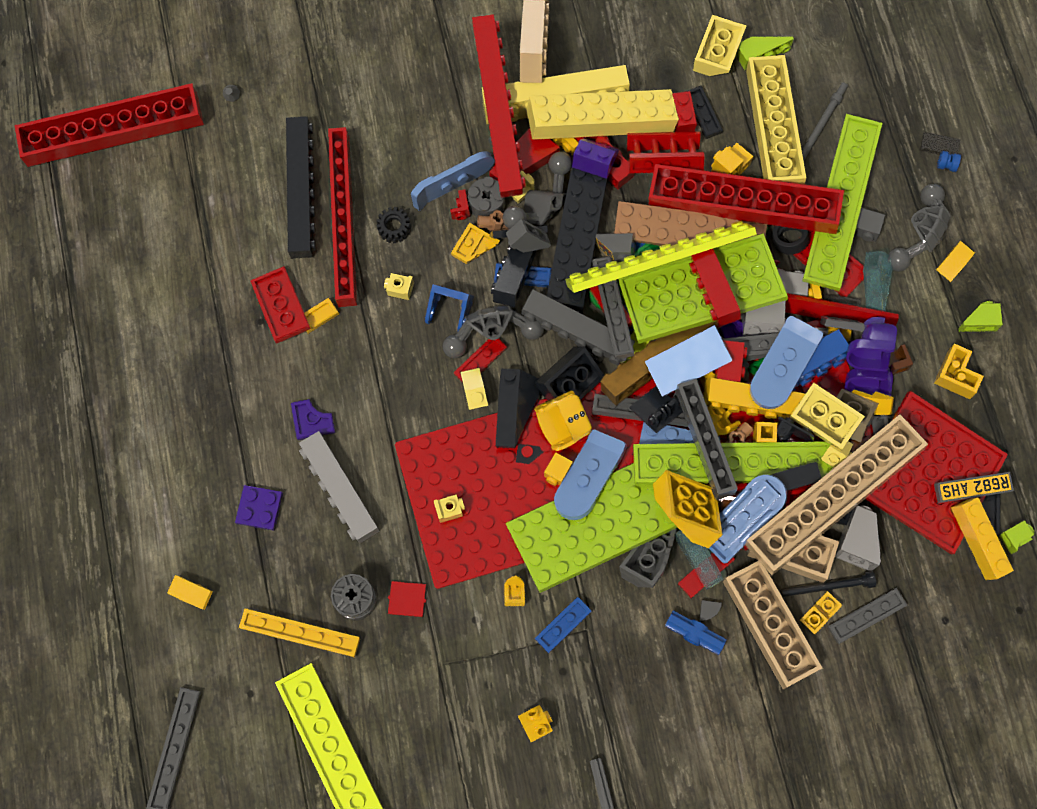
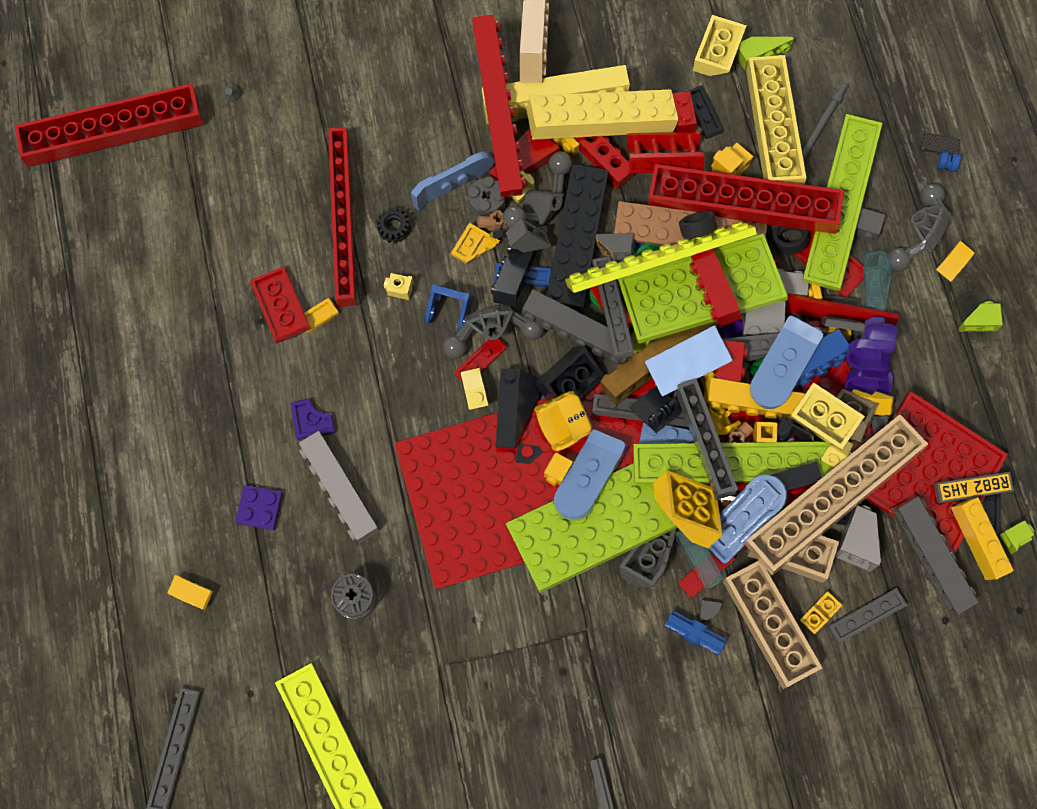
(299, 187): black brick -> none
(299, 633): yellow plate -> none
(407, 599): red piece -> none
(445, 514): light yellow brick -> none
(462, 209): red bracket -> none
(514, 592): yellow plate -> none
(536, 723): yellow brick -> none
(563, 625): blue plate -> none
(594, 157): dark purple slope -> none
(697, 224): none -> black tyre
(867, 580): black piece -> none
(900, 360): reddish brown panel -> none
(934, 555): none -> dark grey brick
(954, 374): yellow brick -> none

